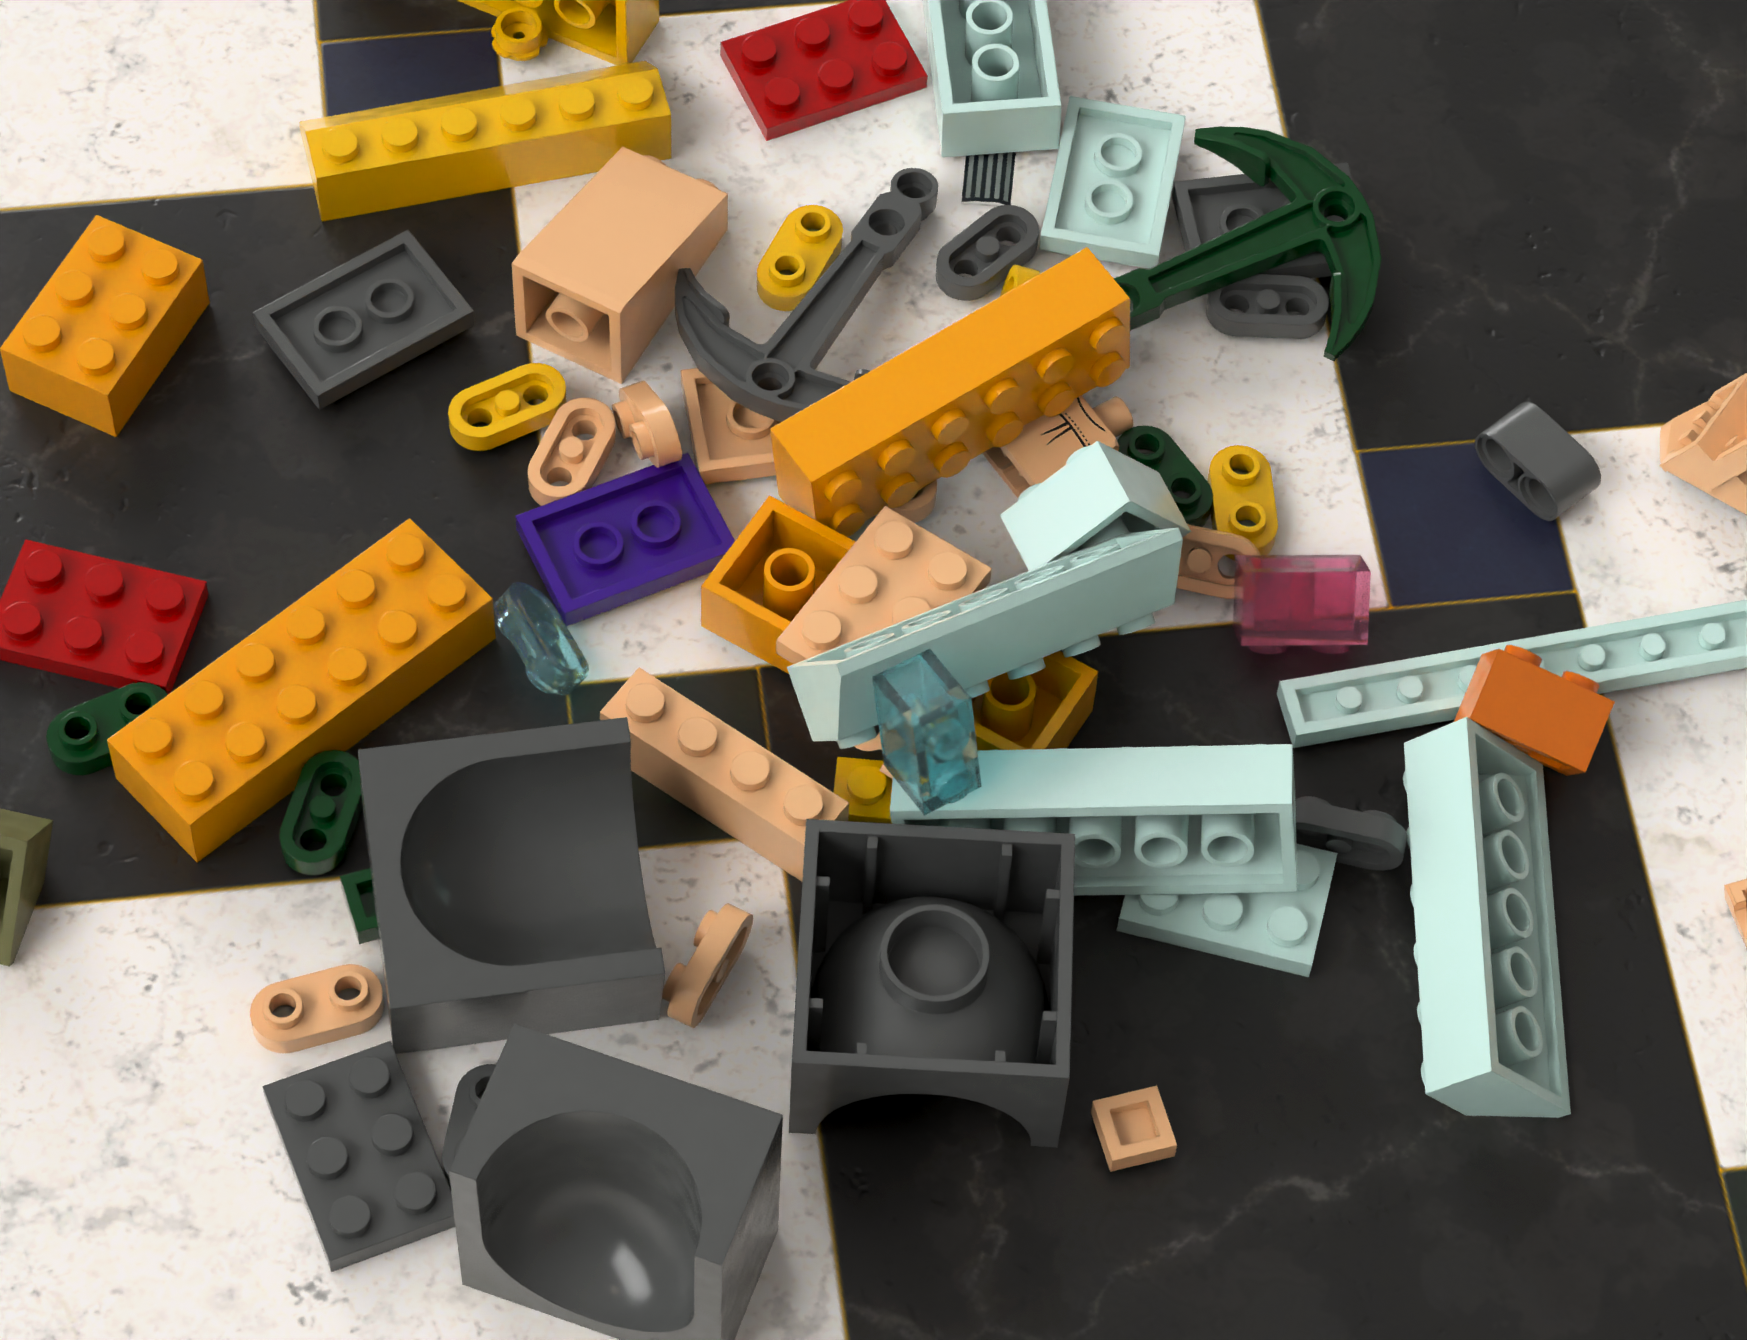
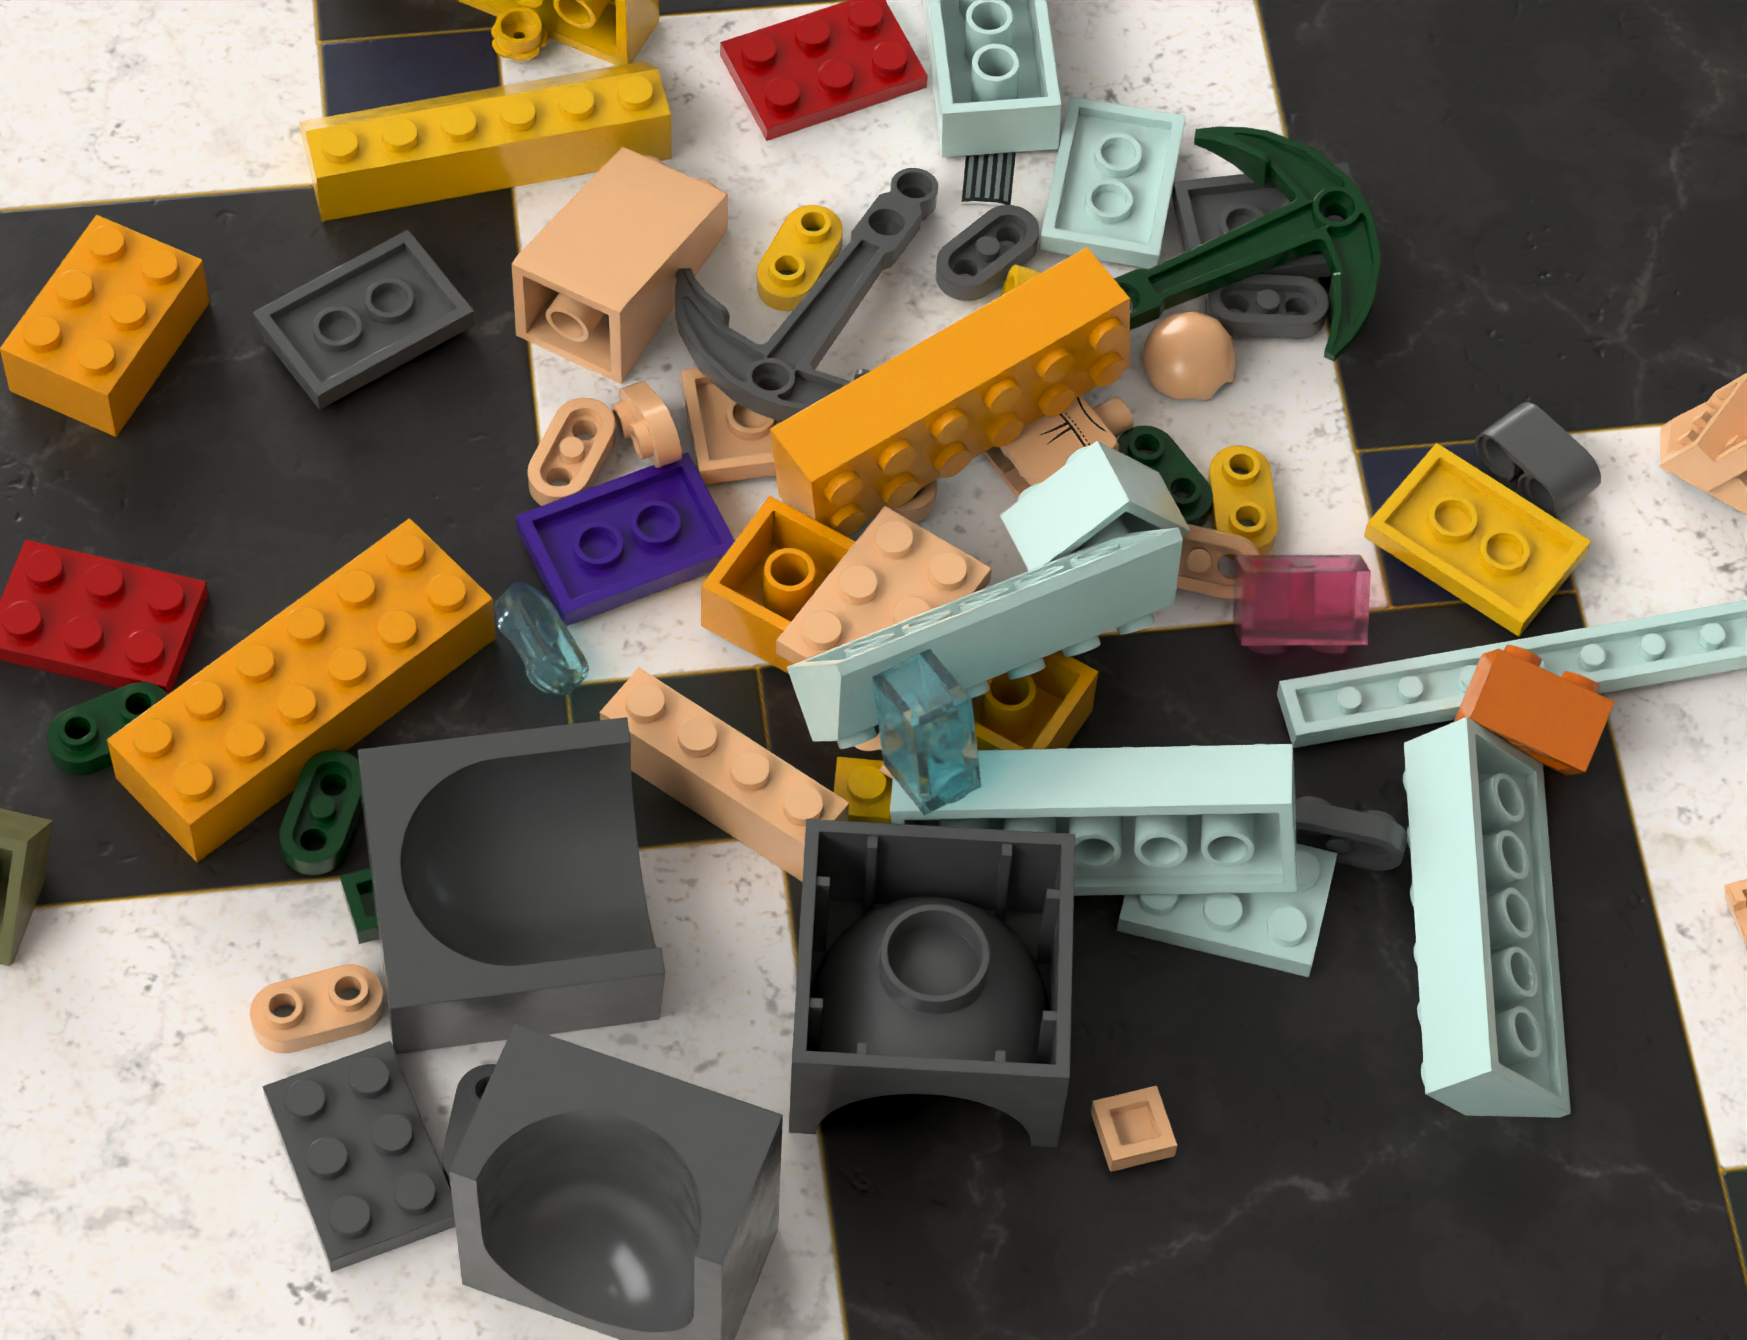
(505, 408): yellow plate -> none
(718, 945): light nougat plate -> none
(1189, 356): none -> light nougat hair
(1477, 539): none -> yellow plate

